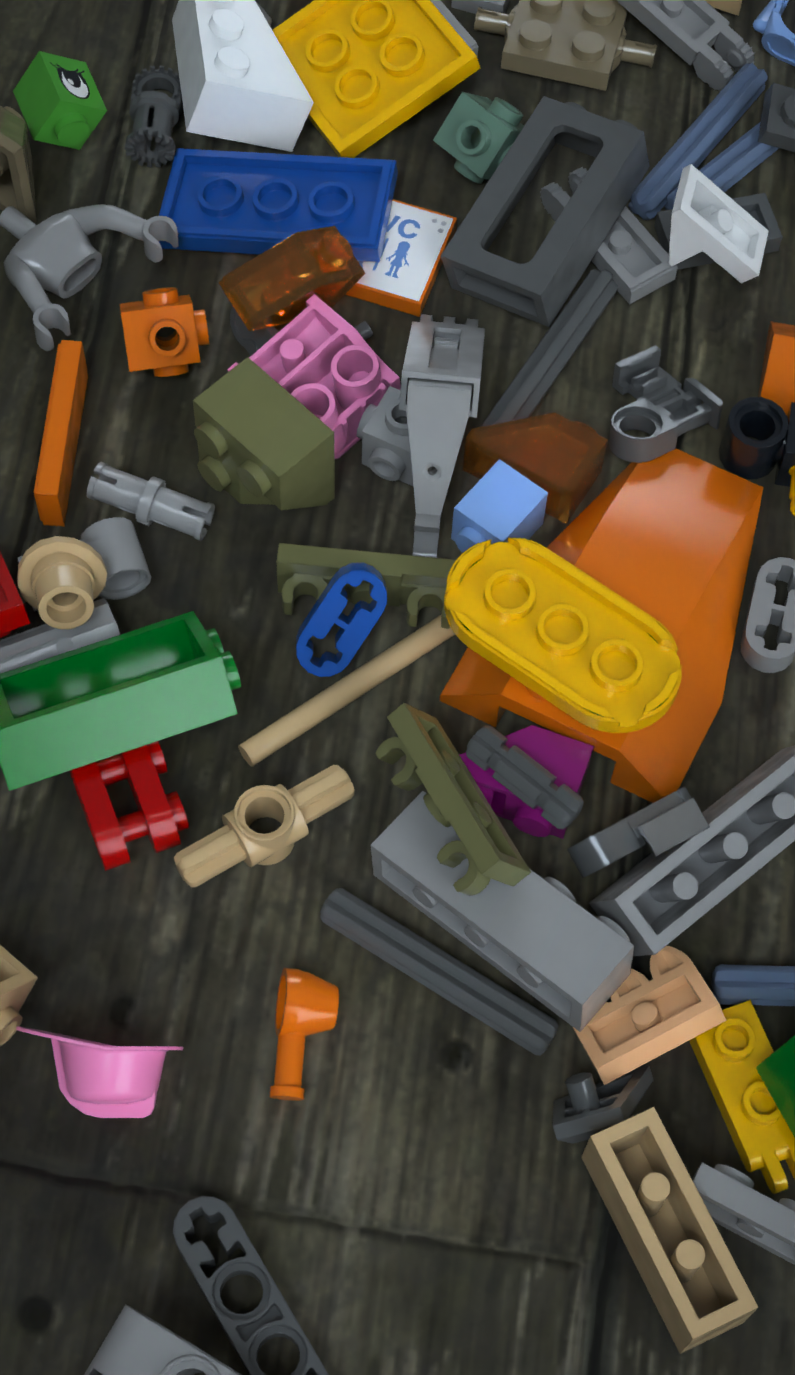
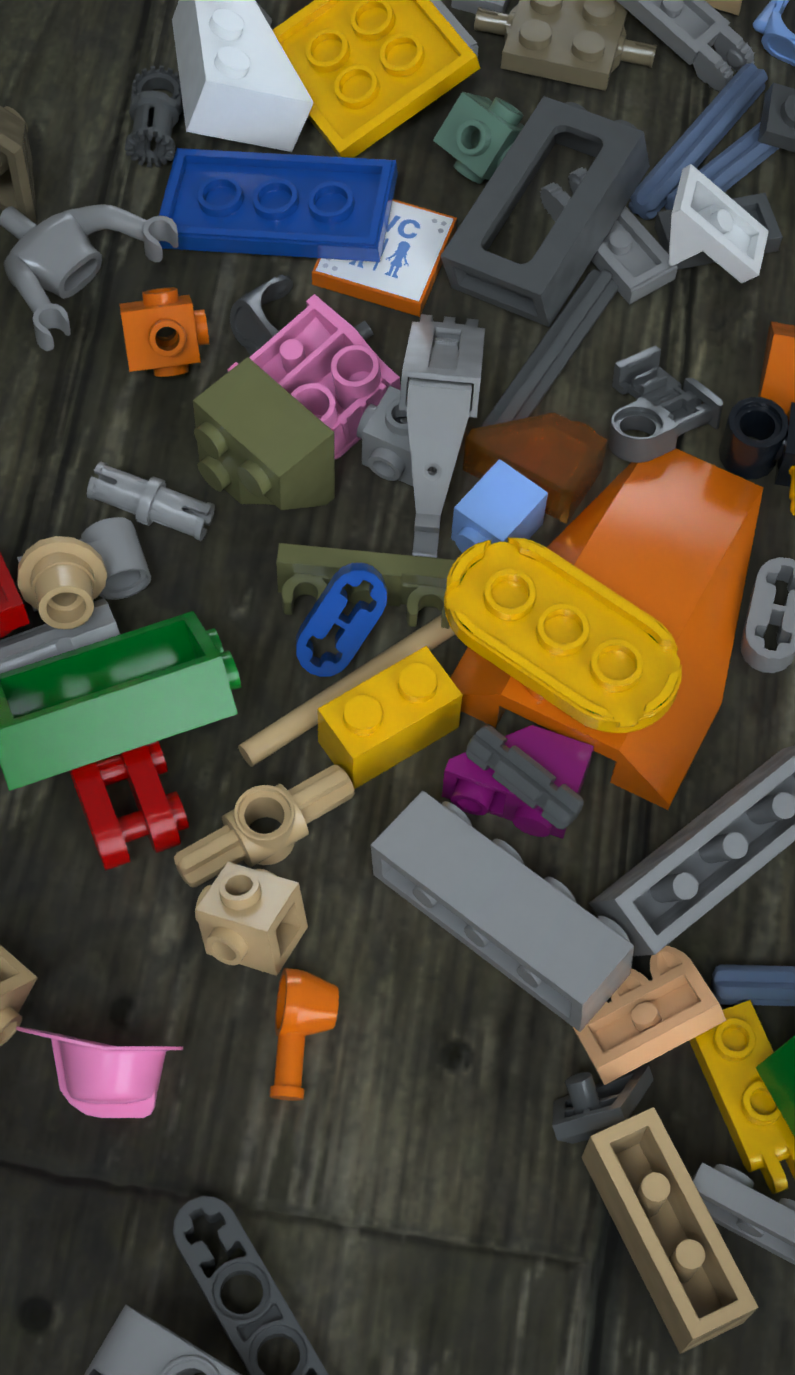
(59, 100): bright green brick -> none
(61, 433): orange tile -> none
(251, 918): none -> tan brick
(282, 279): clear orange slope -> none
(389, 717): none -> yellow brick
(439, 971): dark grey axle -> none
(452, 800): olive plate -> none
(661, 824): dark grey piece -> none

